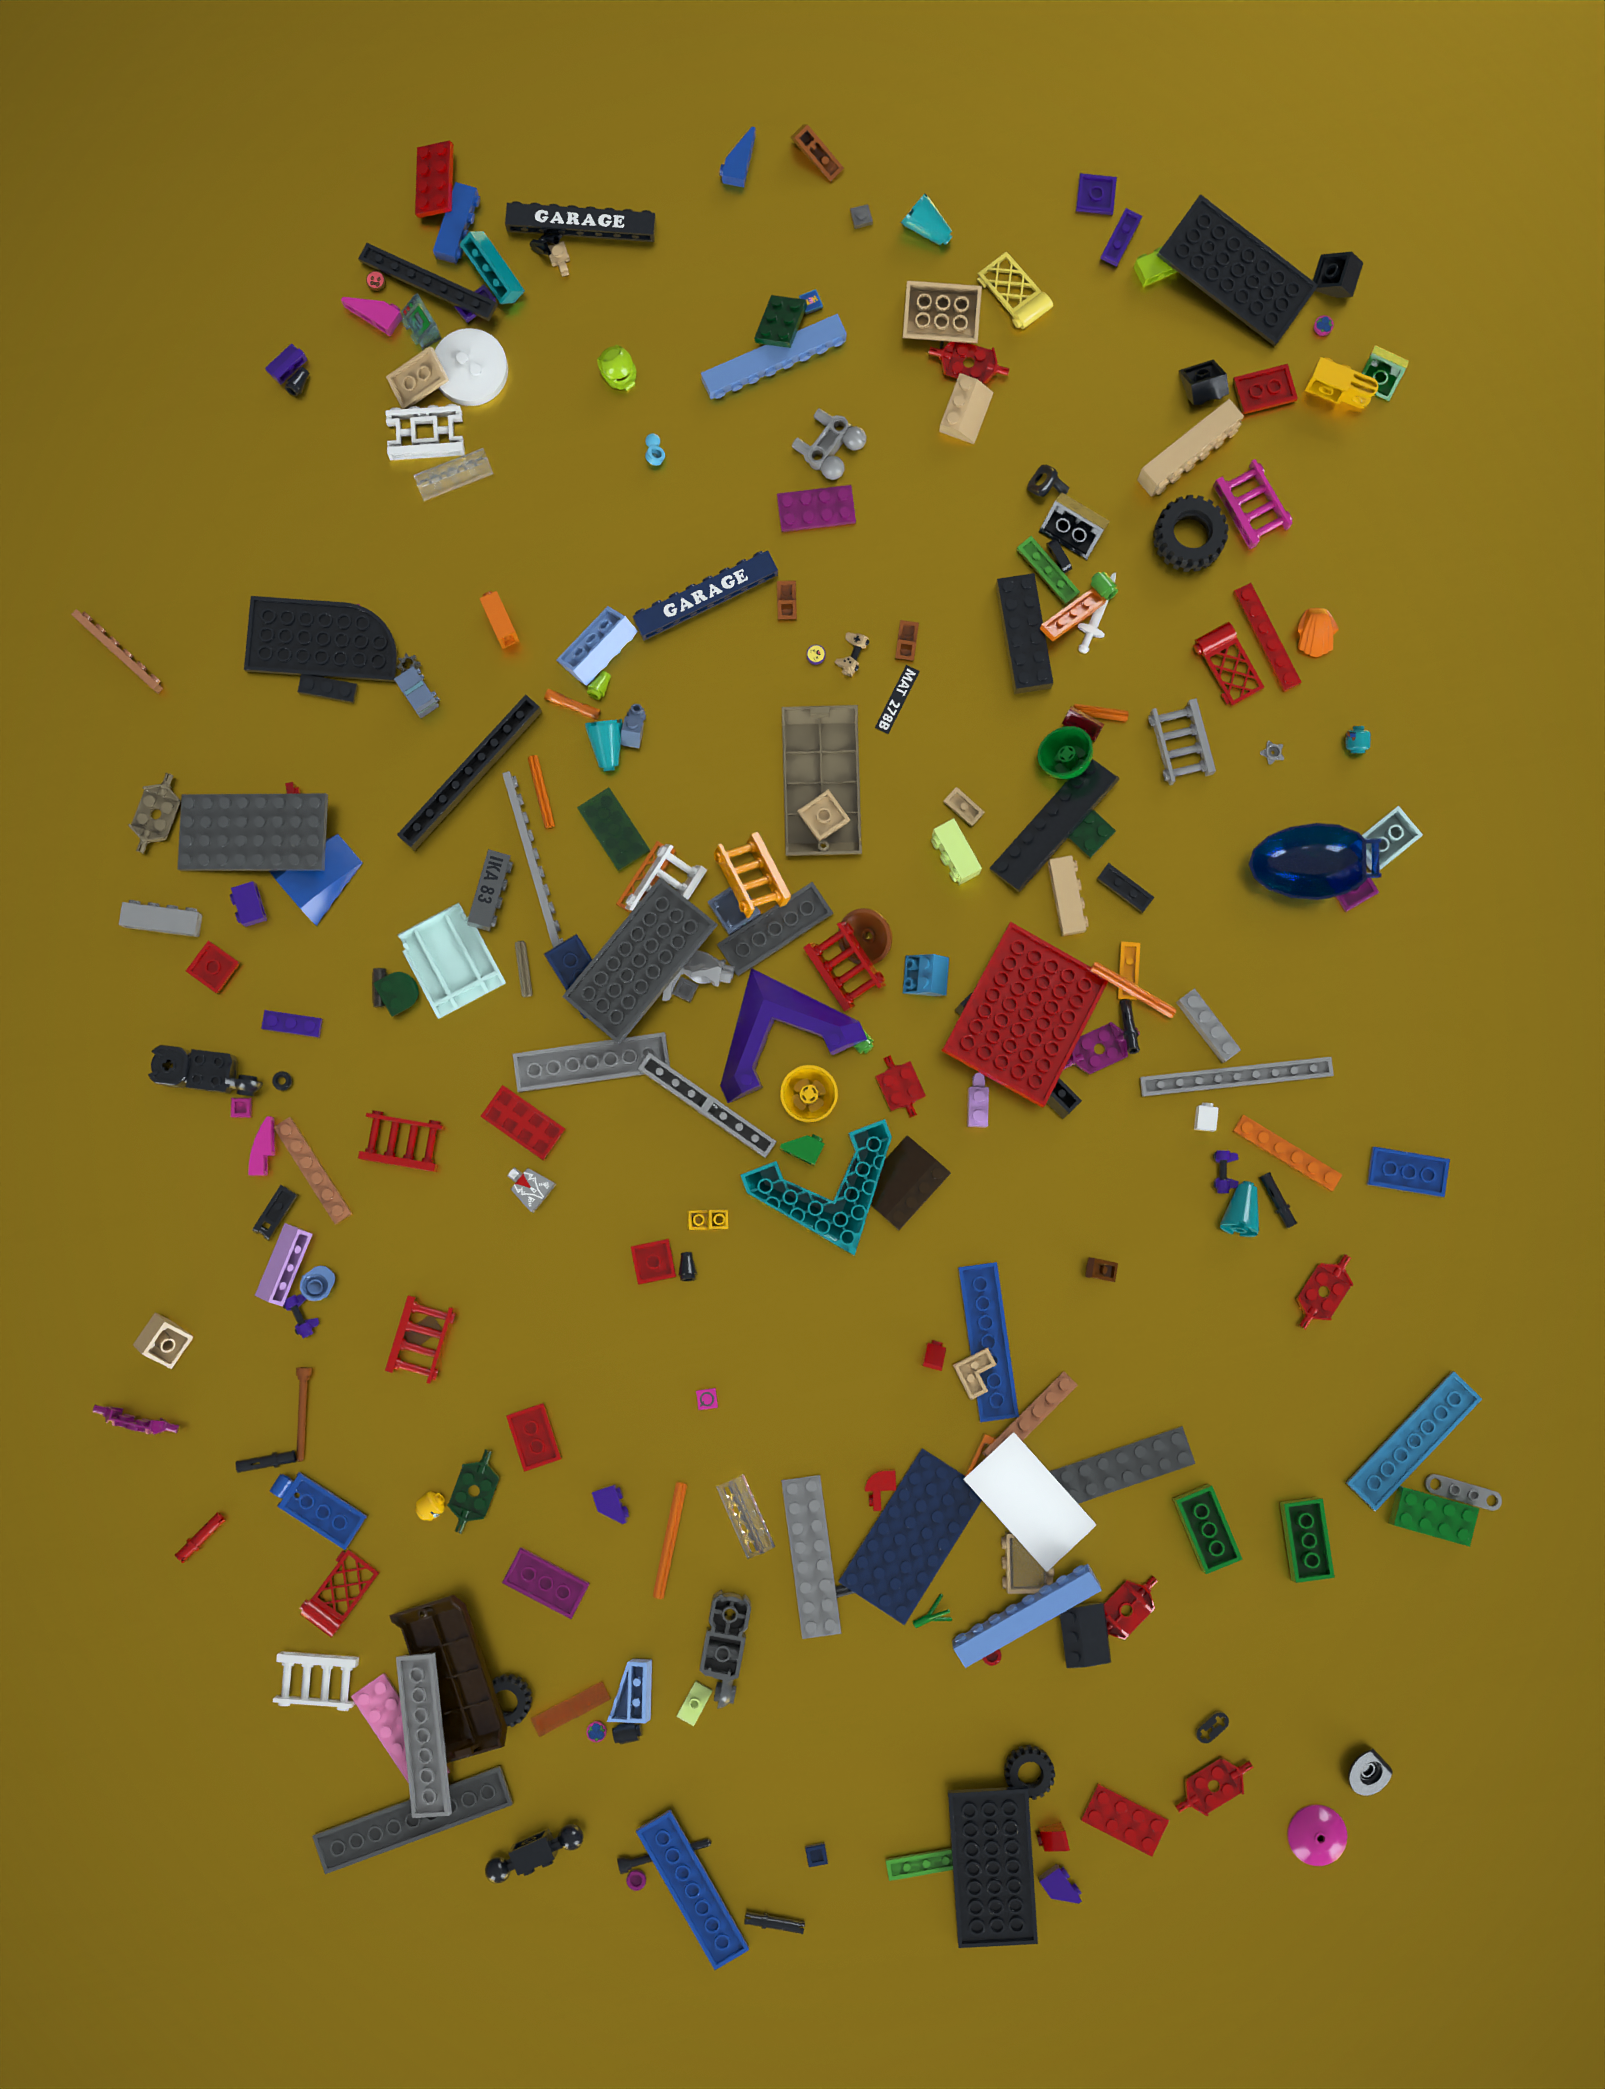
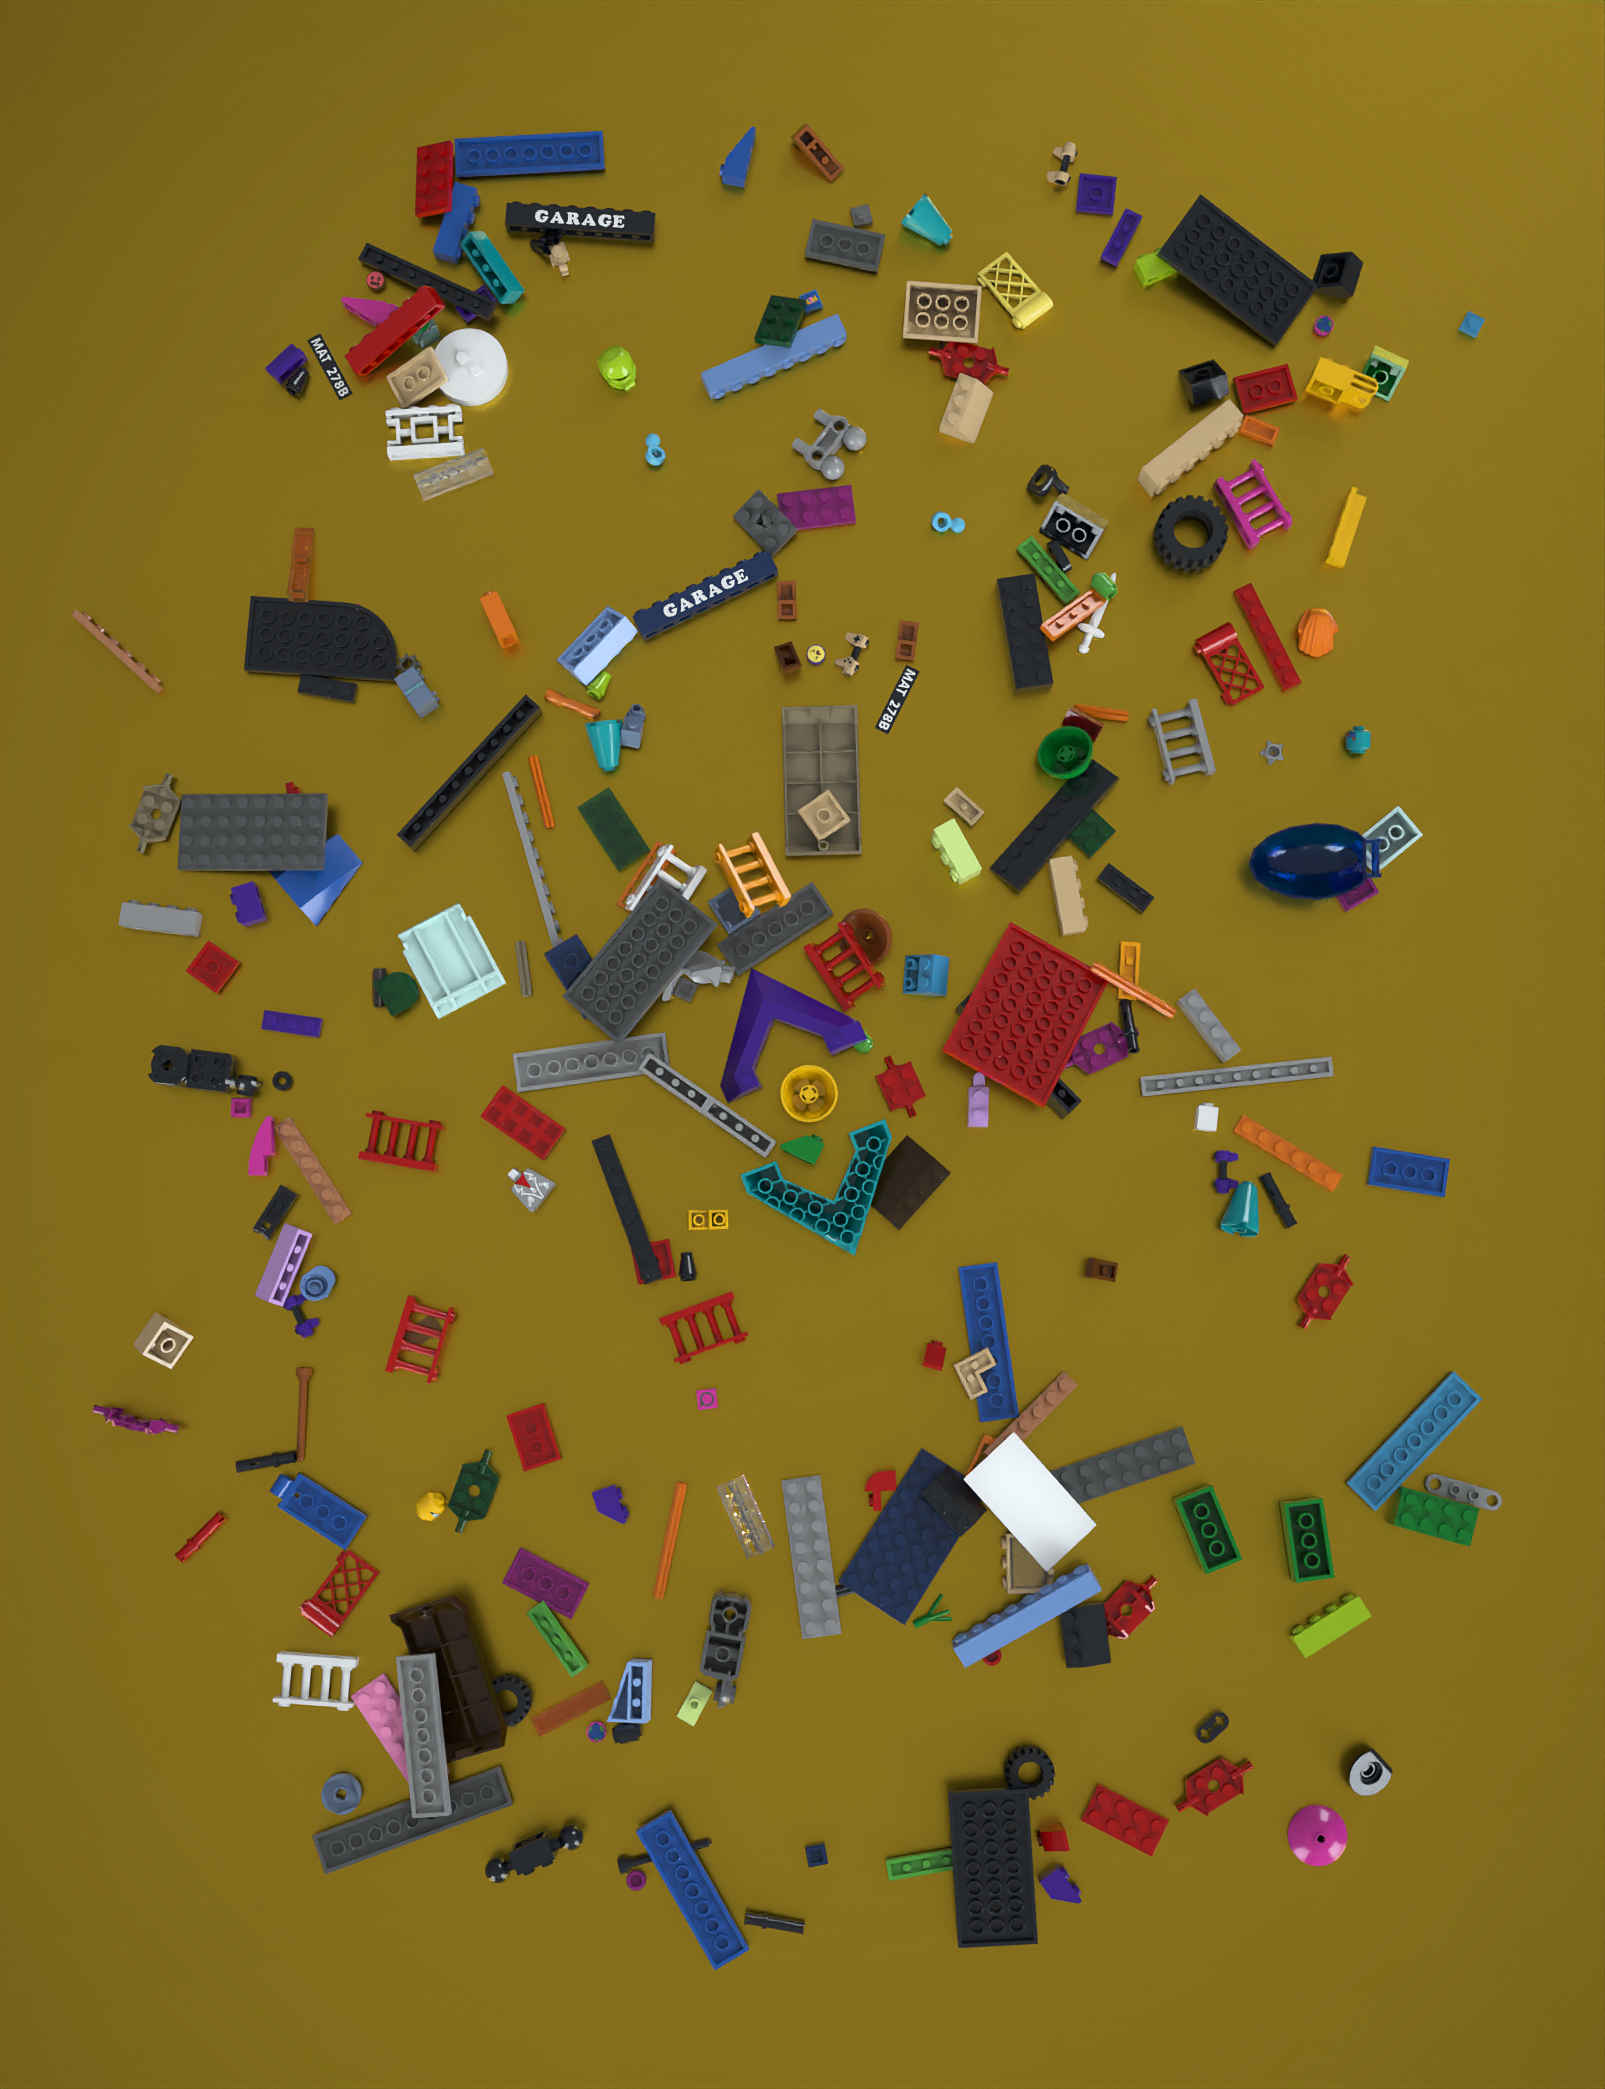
(301, 565): none -> clear orange slope
(329, 366): none -> black sticker
(347, 1783): none -> sand blue plate
(394, 330): none -> red brick
(489, 889): dark grey brick -> none
(529, 154): none -> blue plate
(557, 1639): none -> bright green plate
(627, 1209): none -> black plate
(707, 1309): none -> red fence
(765, 522): none -> dark grey plate
(787, 658): none -> reddish brown slope
(845, 245): none -> dark grey plate
(953, 1501): none -> black slope
(957, 524): none -> medium azure plate
(1067, 155): none -> tan piece
(1259, 430): none -> orange tile
(1330, 1625): none -> lime brick
(1346, 529): none -> yellow fence
(1471, 324): none -> dark azure plate

